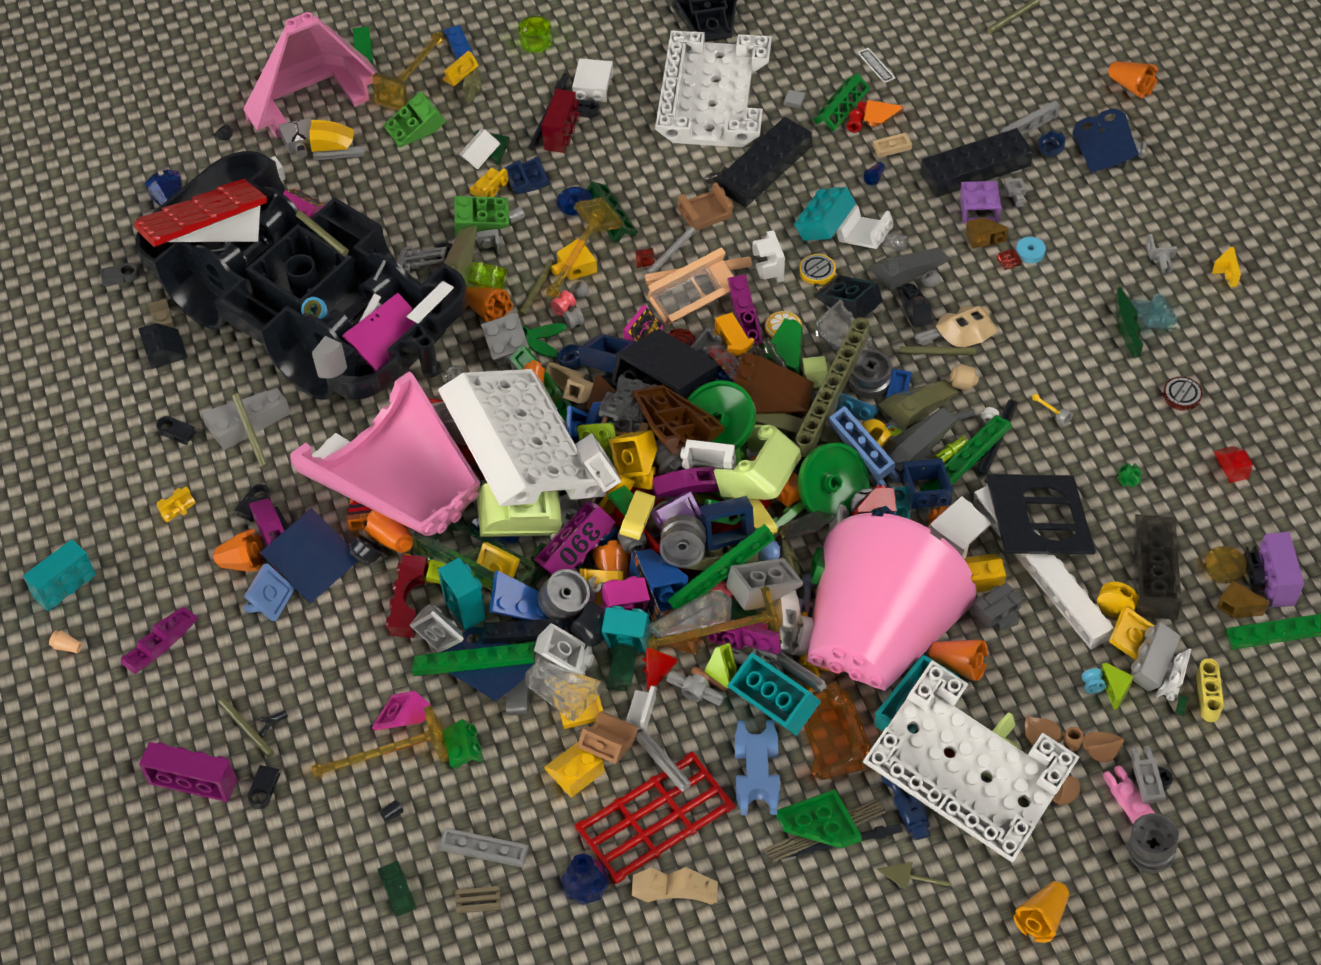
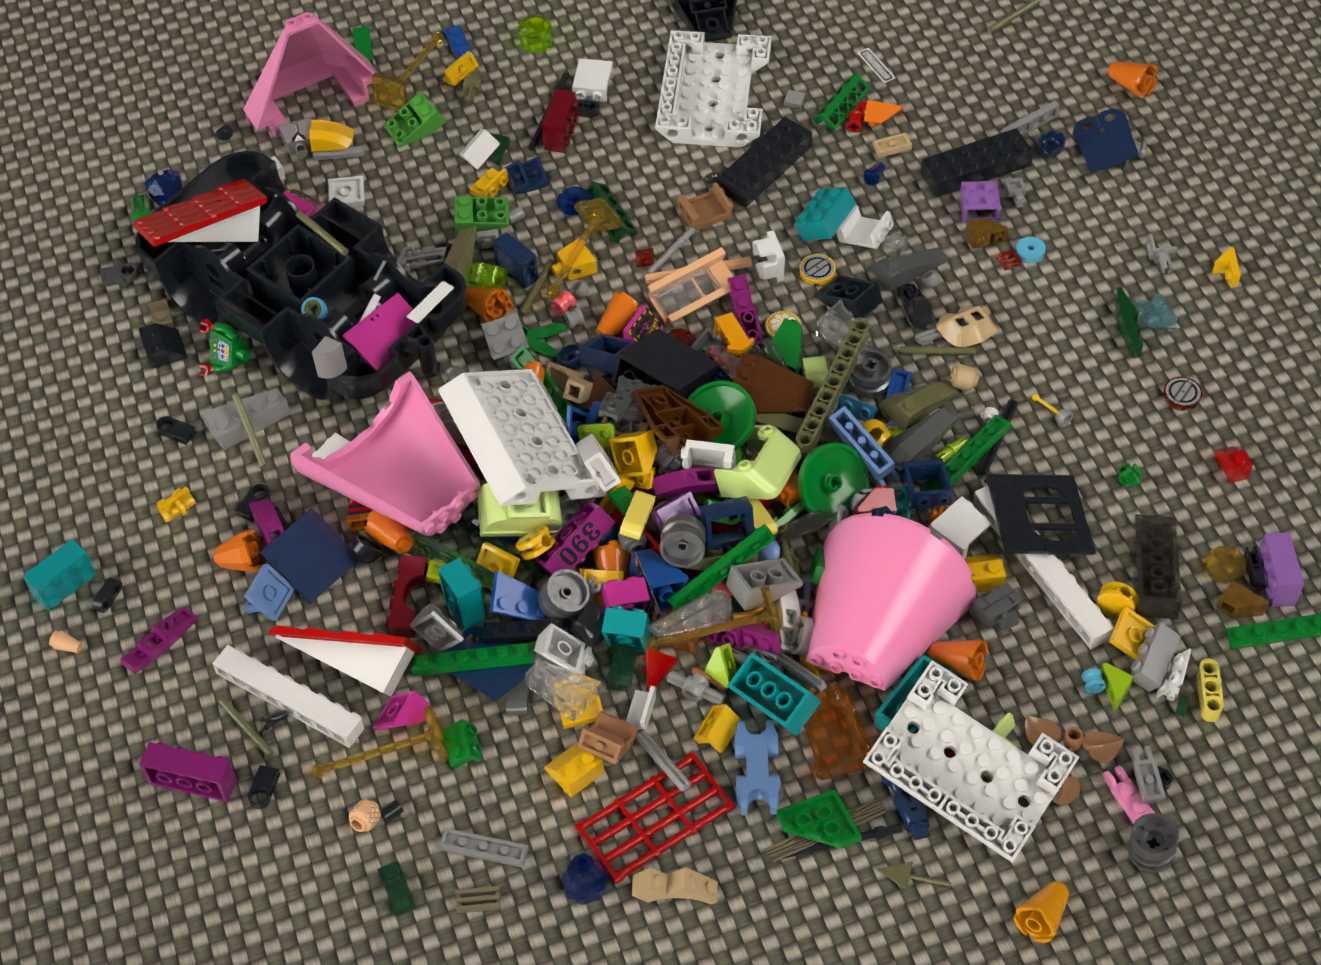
(107, 595): none -> black beam
(140, 206): none -> green tile
(226, 347): none -> green torso
(289, 696): none -> white brick
(348, 190): none -> white tile
(364, 815): none -> light nougat head
(372, 659): none -> white piece
(516, 259): none -> dark blue window
(535, 543): none -> yellow head
(617, 314): none -> orange cone
(718, 727): none -> yellow panel
(735, 616): none -> pearl gold bar

